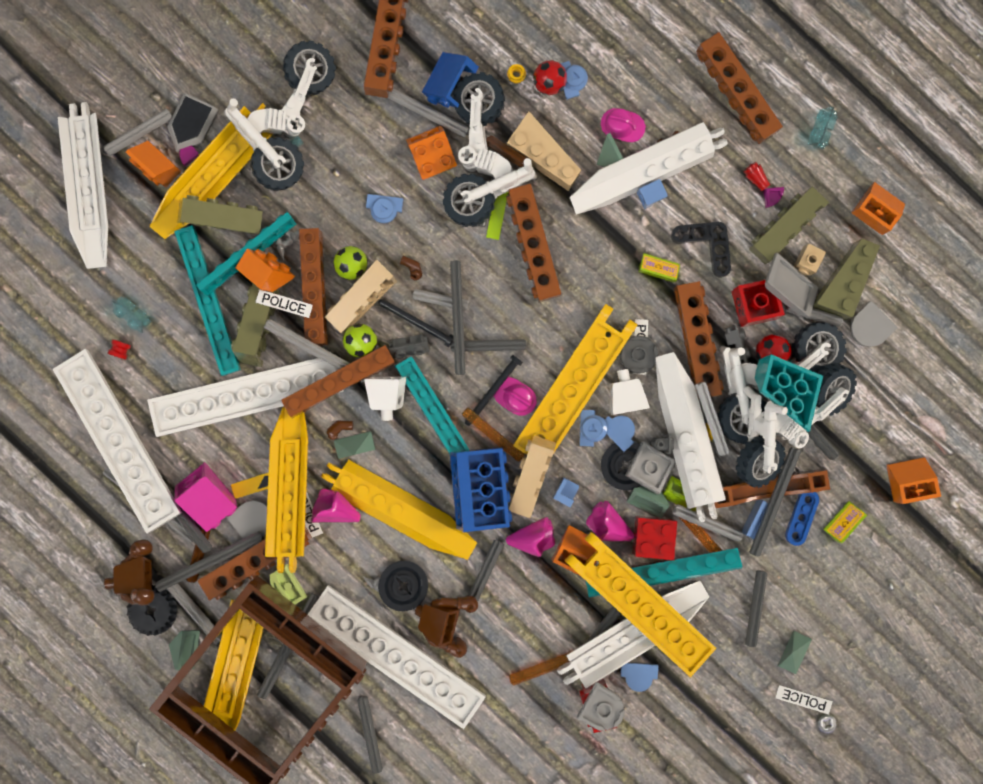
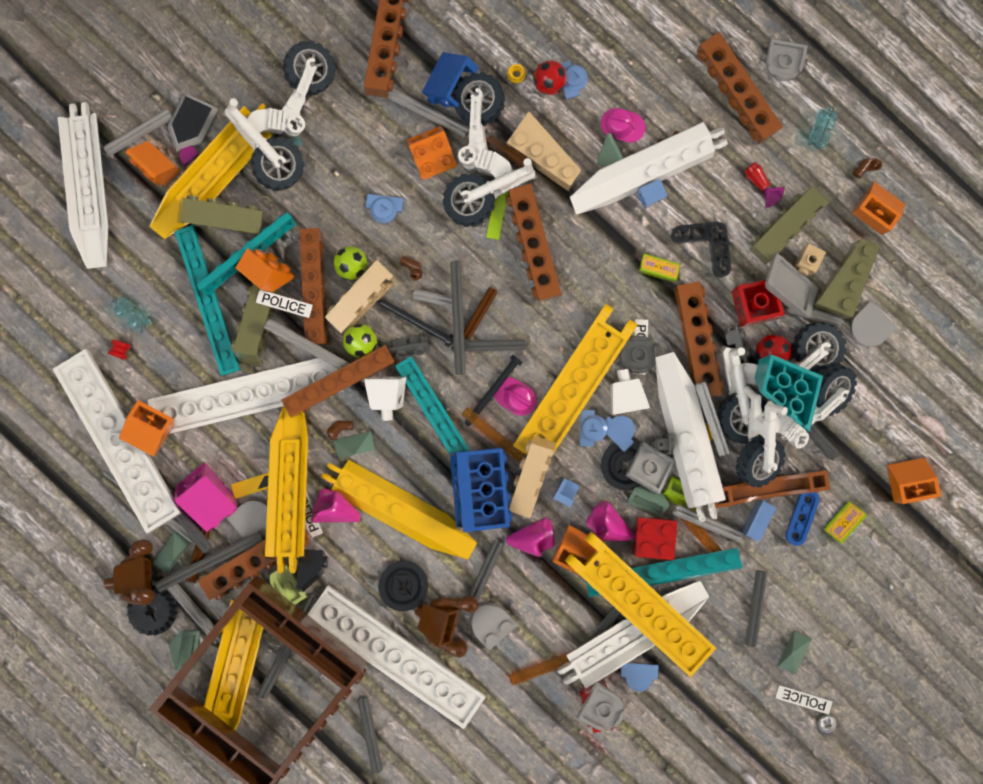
(146, 428): none -> orange slope
(171, 552): none -> sand green slope
(311, 568): none -> black slope
(479, 312): none -> reddish brown axle
(491, 623): none -> light grey slope
(775, 501): dark grey axle -> none
(785, 59): none -> light grey tile
(867, 165): none -> reddish brown arm

